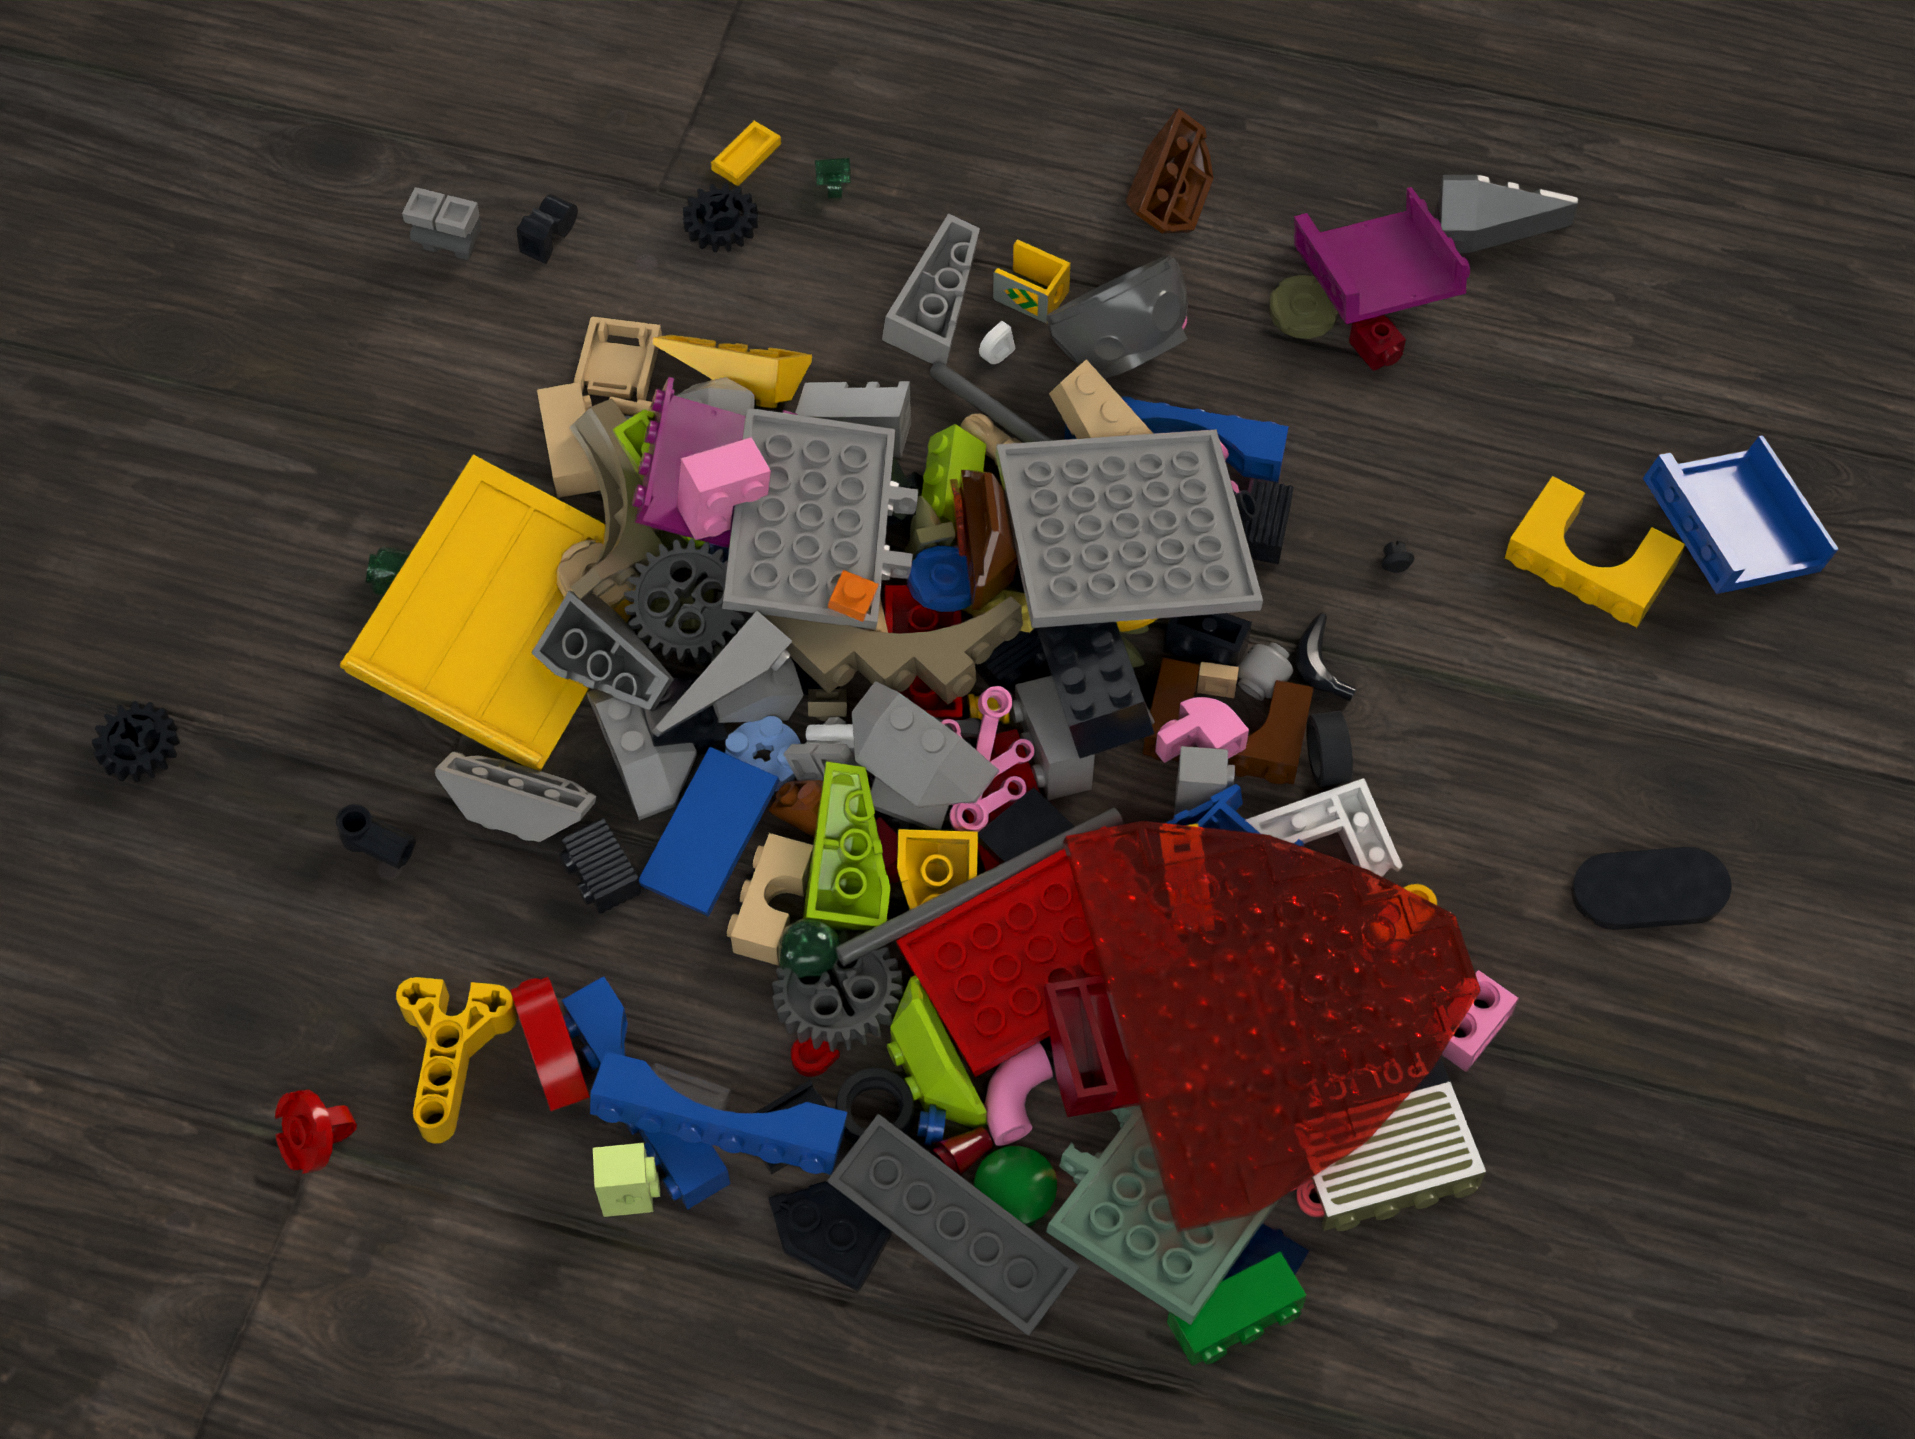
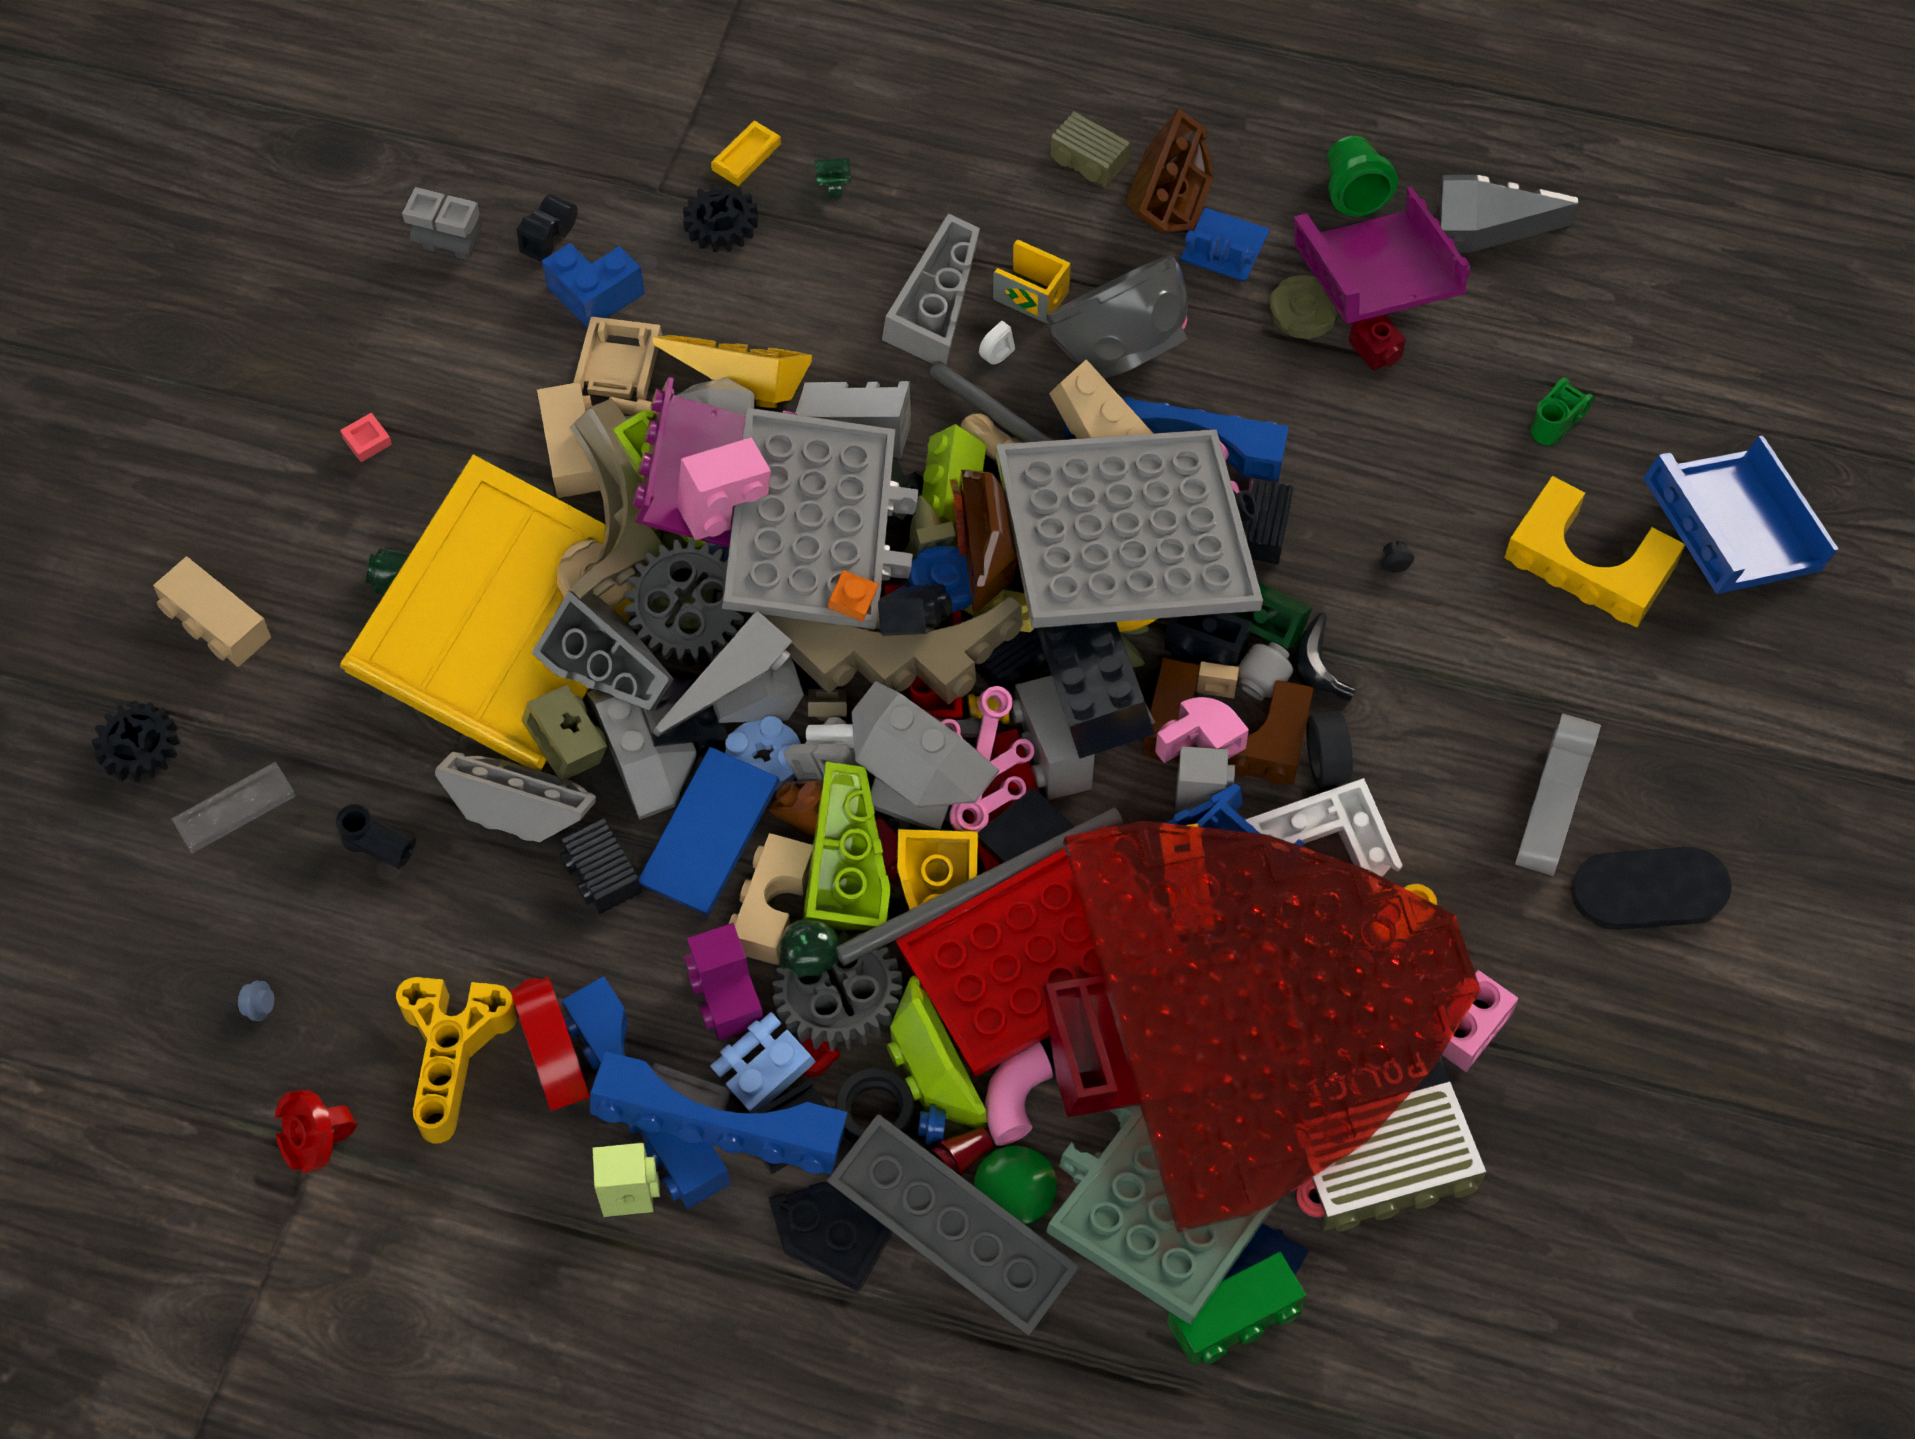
(211, 612): none -> tan brick
(233, 807): none -> clear tile
(256, 1000): none -> sand blue plate
(366, 437): none -> coral plate
(564, 732): none -> olive brick
(596, 287): none -> blue brick
(721, 974): none -> magenta brick
(767, 1073): none -> light blue plate
(914, 610): none -> black brick
(1090, 149): none -> olive brick
(1224, 244): none -> blue hinge
(1279, 619): none -> dark green brick
(1359, 177): none -> green piece
(1557, 794): none -> light grey beam
(1559, 412): none -> green piece

